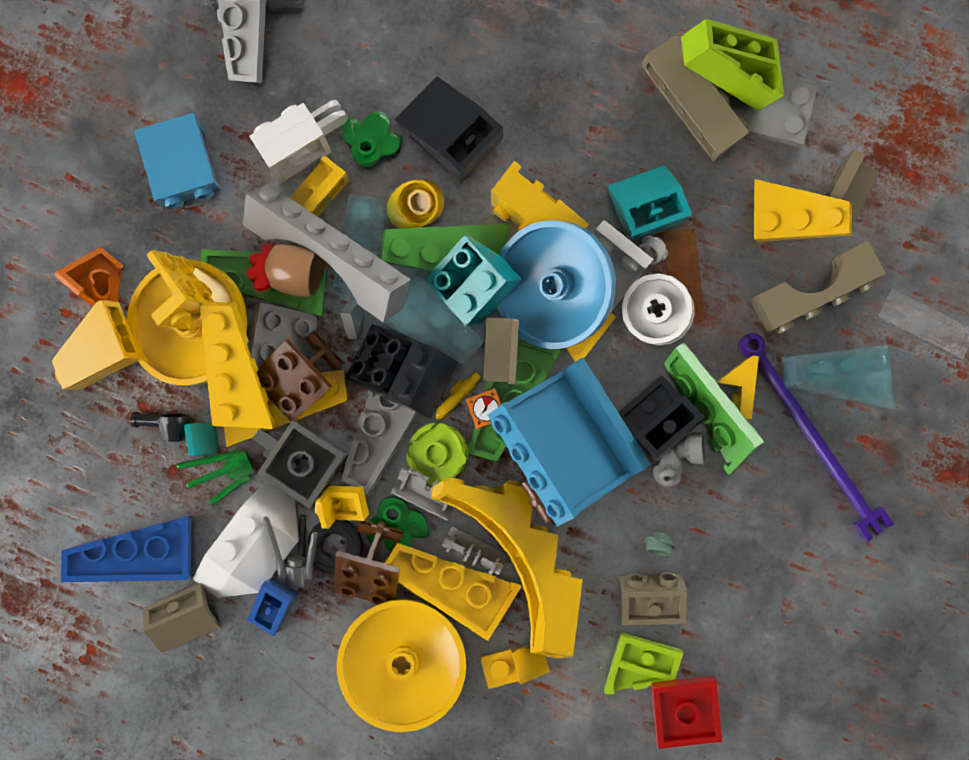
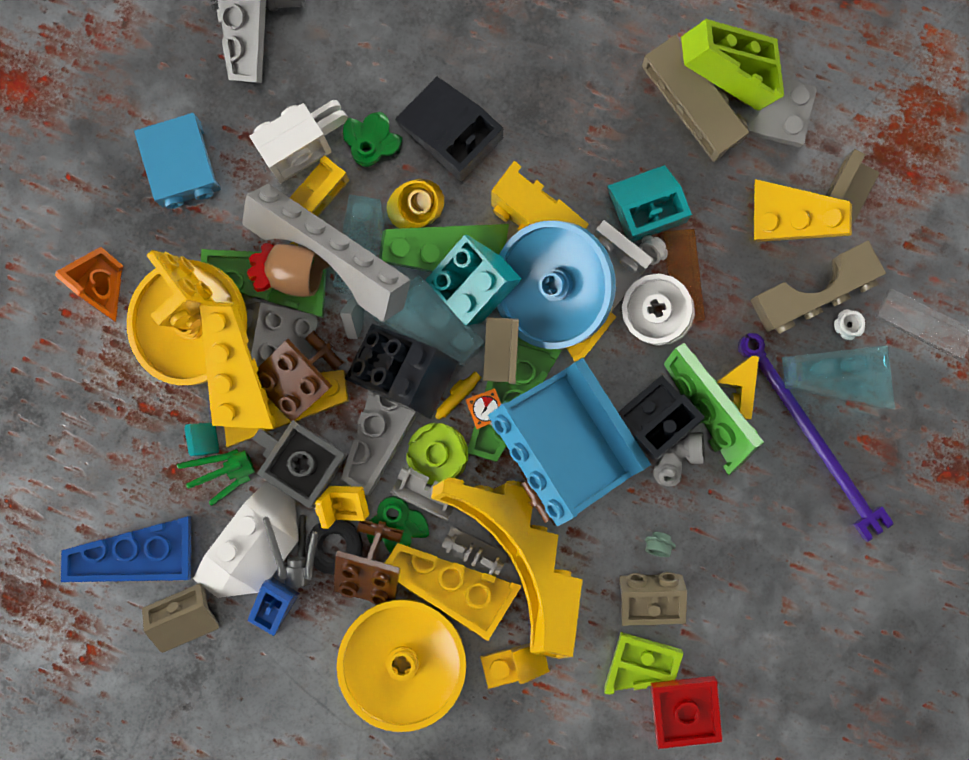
(96, 348): yellow slope -> none
(170, 424): black bar -> none
(857, 321): none -> white plate

